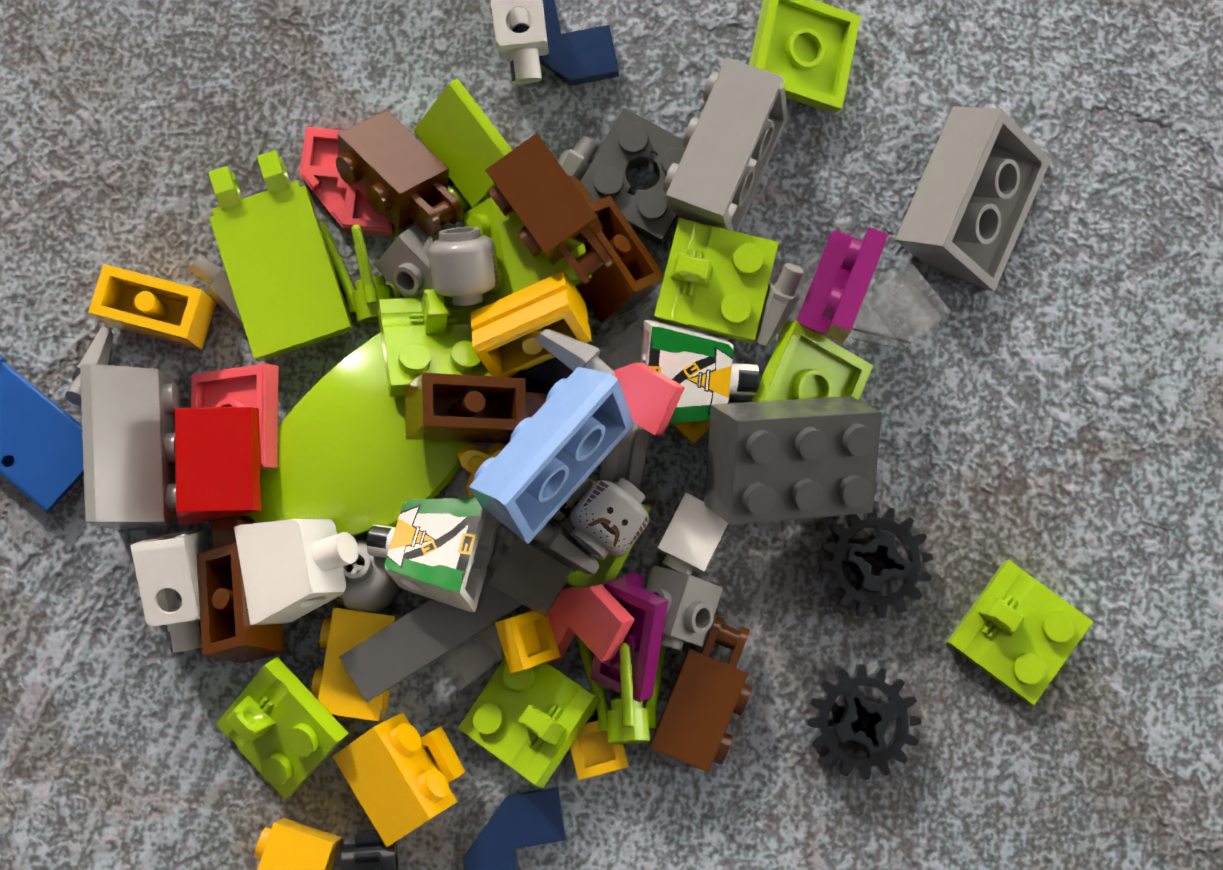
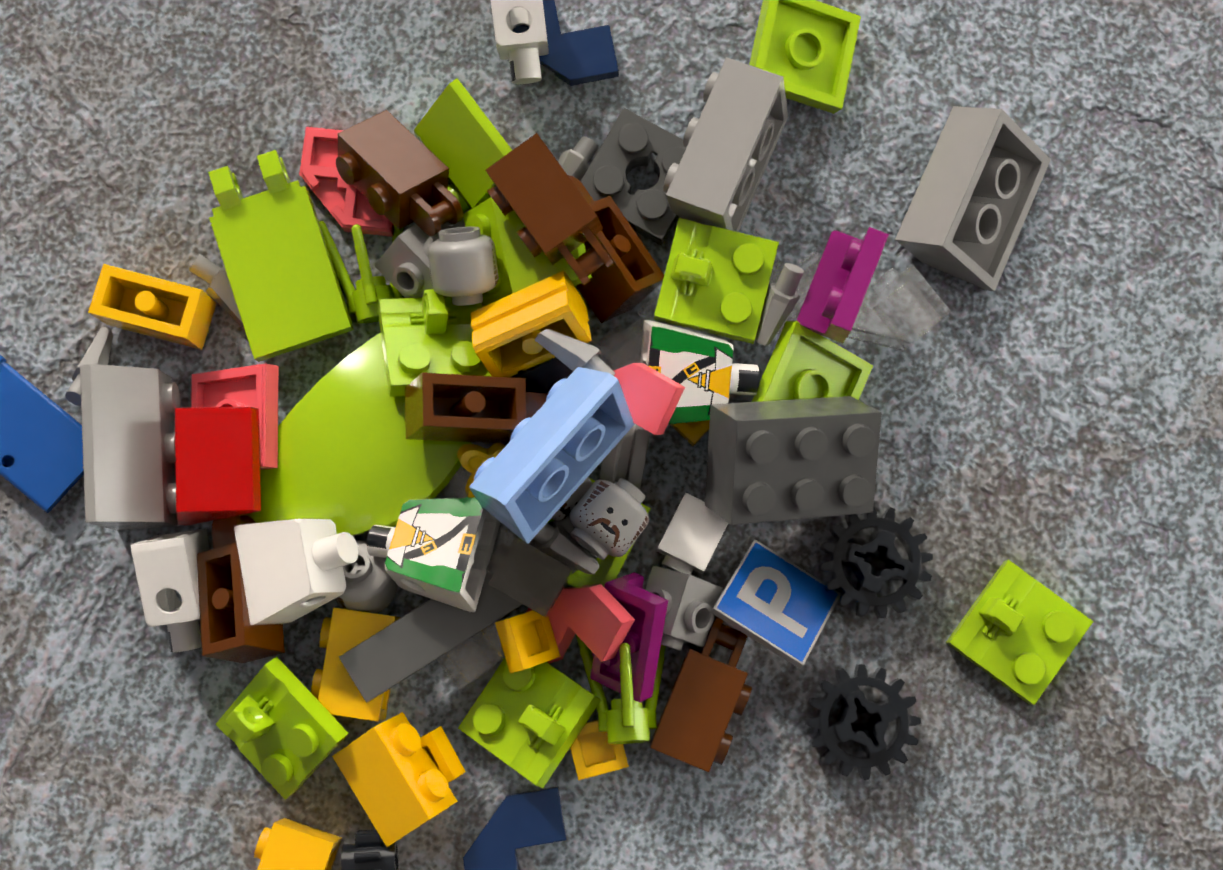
(776, 604): none -> blue piece

